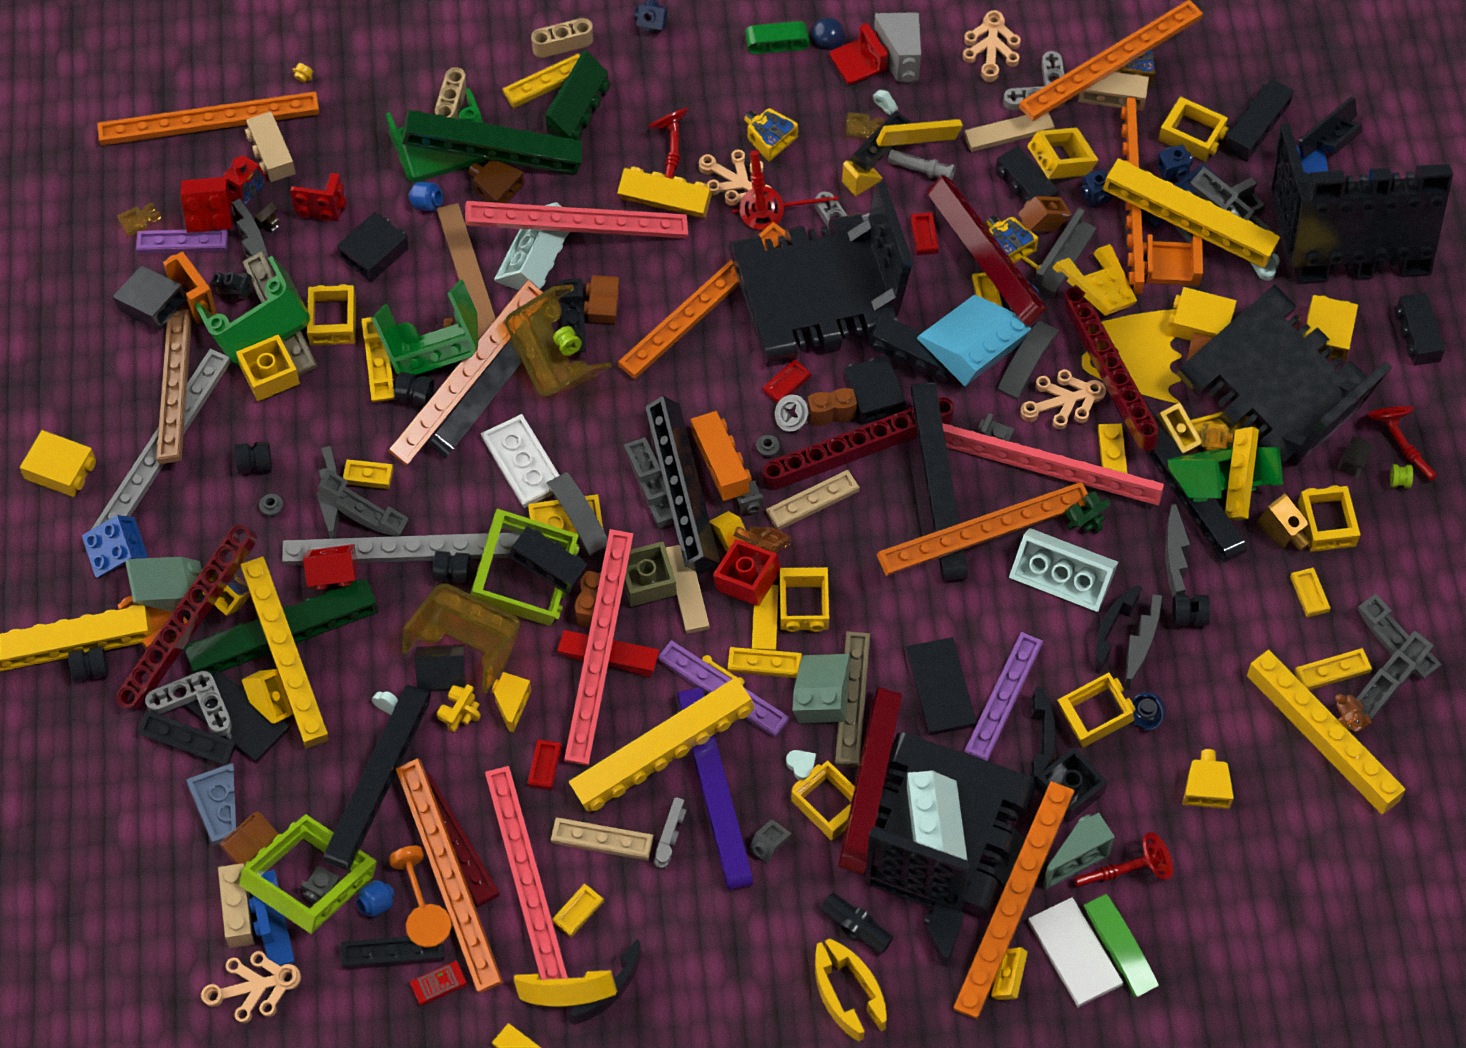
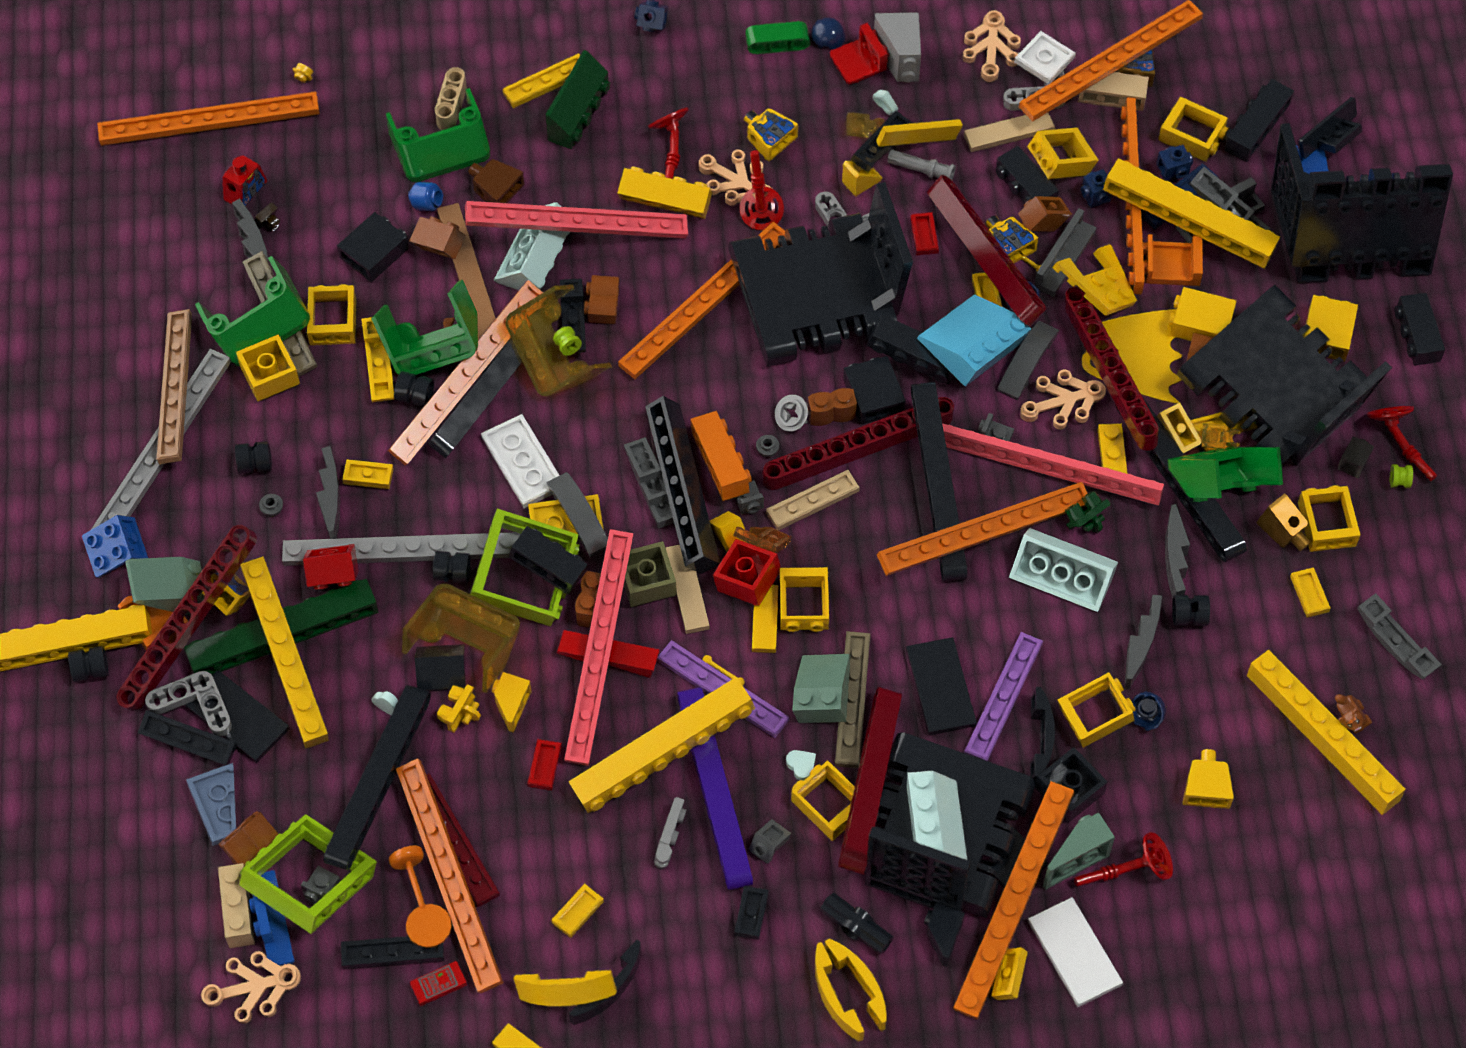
(58, 463): yellow brick -> none
(136, 220): clear yellow plate -> none
(150, 297): black brick -> none
(179, 240): medium lavender tile -> none
(183, 272): orange panel -> none
(206, 204): red brick -> none
(231, 284): black hips -> none
(268, 695): yellow slope -> none
(269, 146): tan brick -> none
(318, 203): red bracket -> none
(360, 509): dark grey slope -> none
(374, 898): blue head -> none
(438, 237): none -> dark orange brick
(492, 142): dark green brick -> none
(525, 874): coral plate -> none
(562, 37): tan beam -> none
(602, 839): tan tile -> none
(751, 912): none -> black plate
(764, 662): yellow tile -> none
(786, 381): red tile -> none
(795, 203): red piece -> none
(1044, 57): none -> white tile
(1121, 945): bright green slope -> none
(1124, 605): black slope -> none
(1241, 473): yellow plate -> none
(1270, 269): light aqua tile -> none
(1333, 669): yellow tile -> none
(1394, 673): dark grey slope -> none

